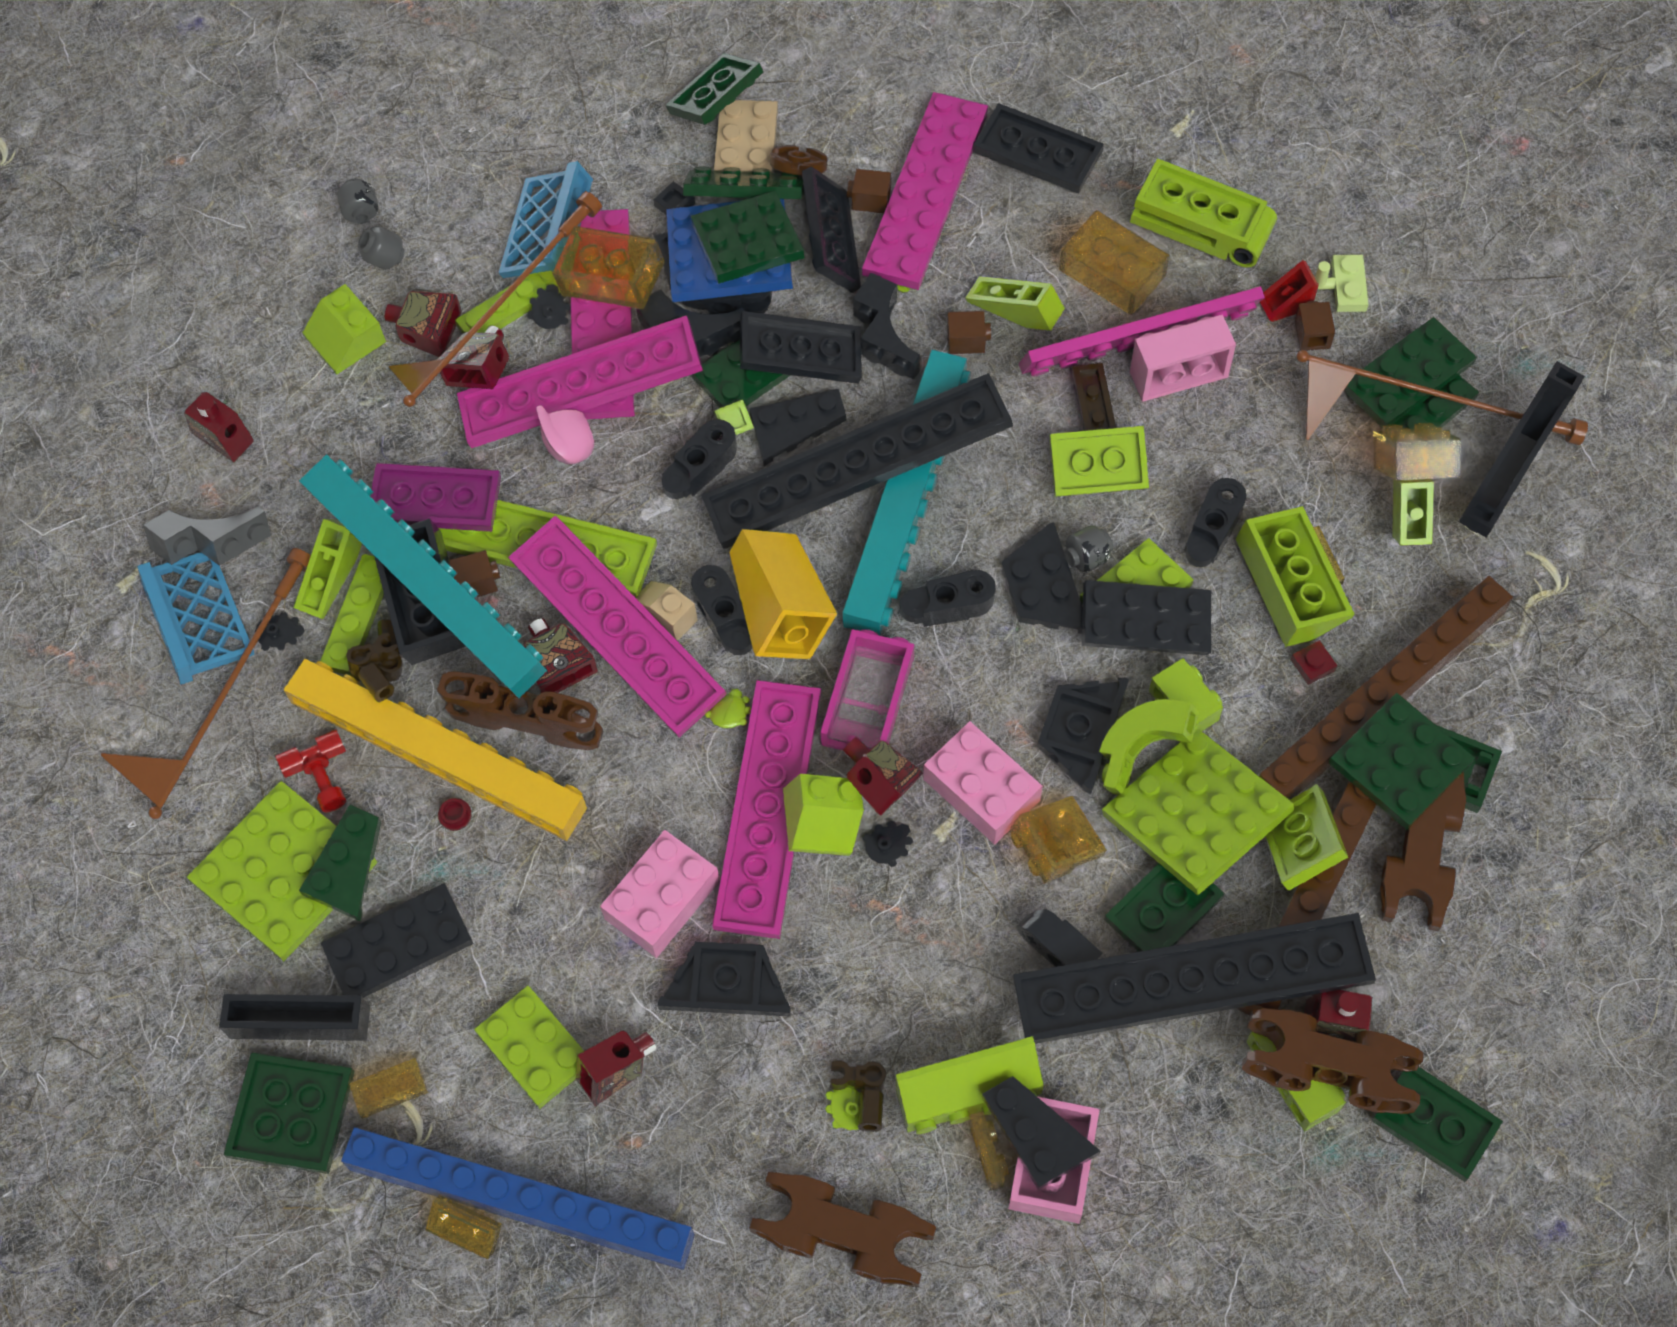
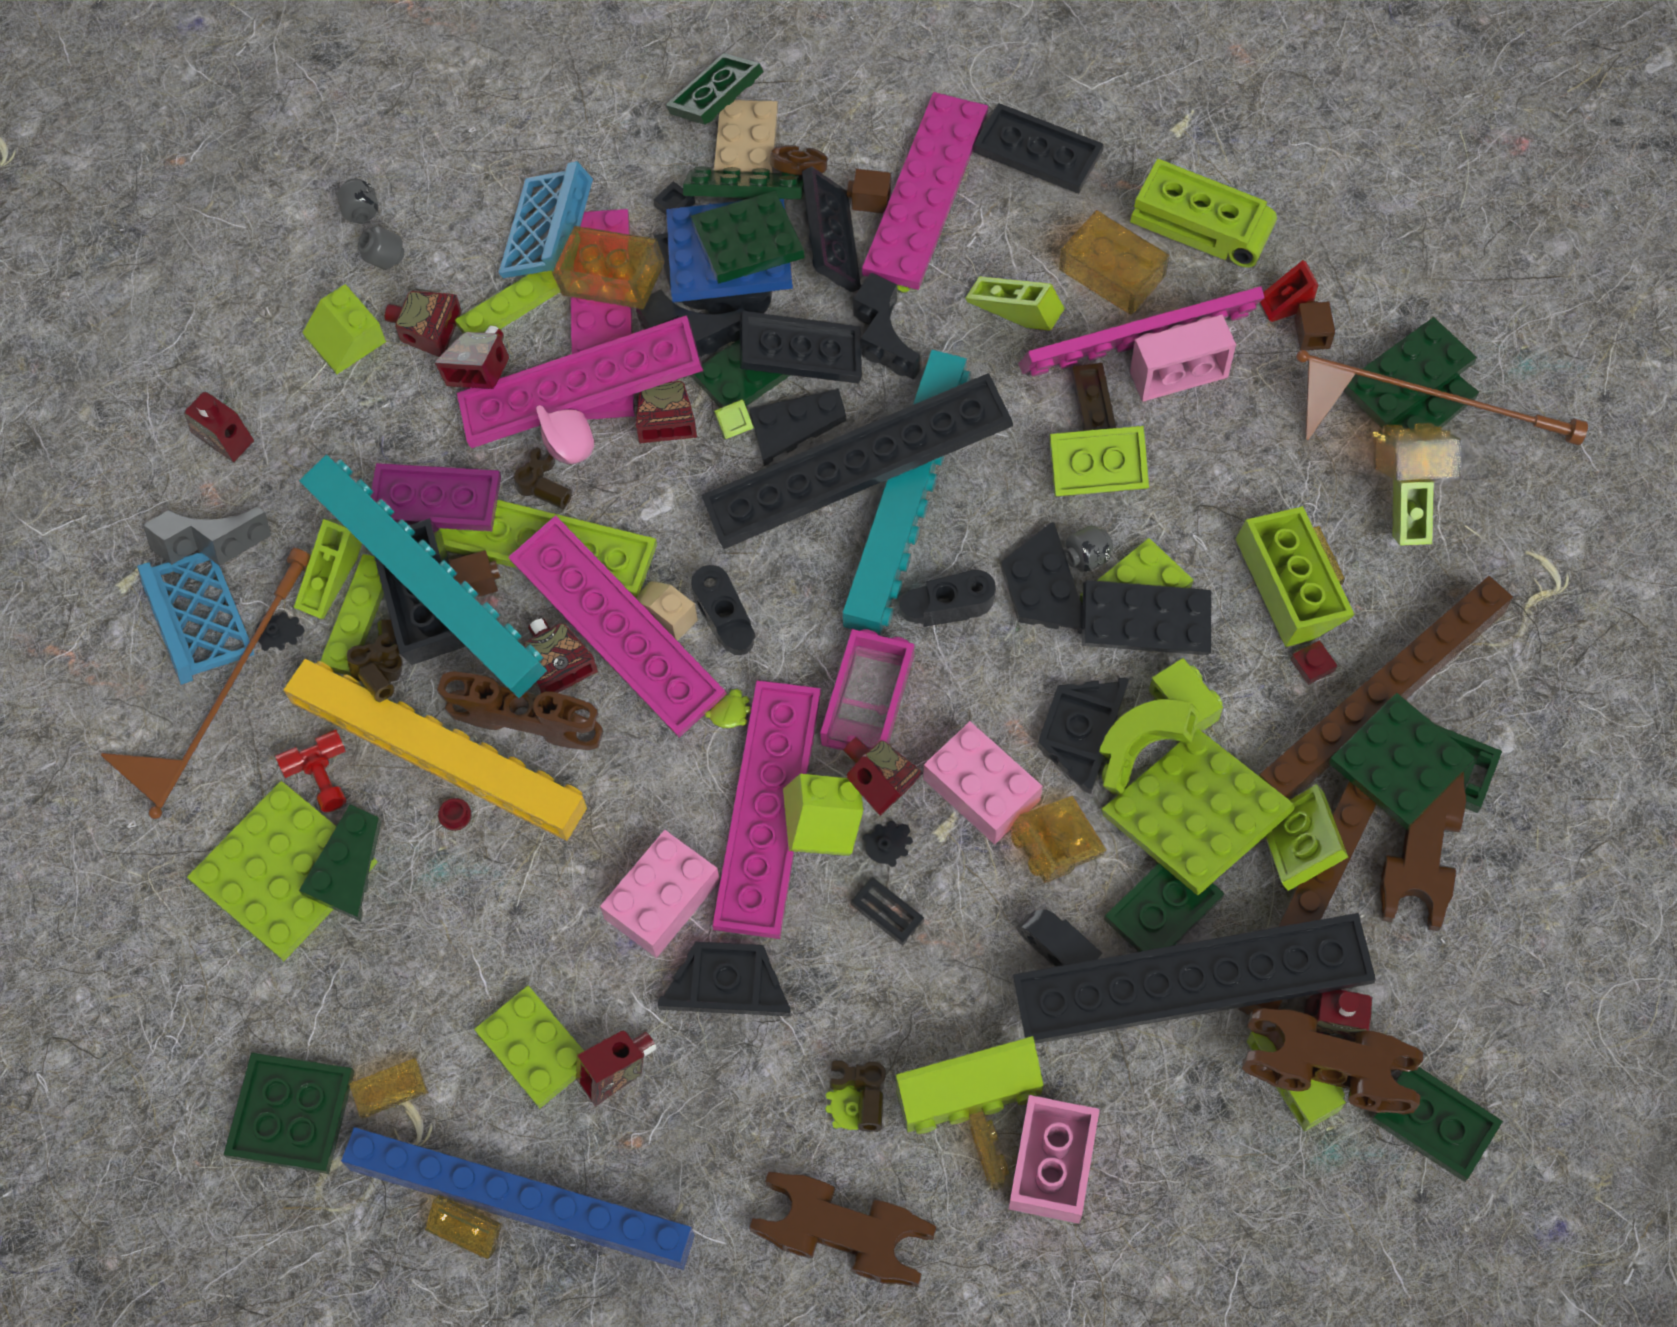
(295, 1017): black brick -> none
(397, 942): black plate -> none
(420, 374): dark orange piece -> none
(530, 481): none -> dark brown bar
(549, 308): black piece -> none
(665, 414): none -> torso
(684, 478): black piece -> none
(780, 595): yellow slope -> none
(909, 929): none -> black tile
(967, 332): reddish brown brick -> none
(1037, 1133): black wing -> none
(1207, 543): black piece -> none
(1347, 282): yellowish green plate -> none
(1521, 449): black arch -> none

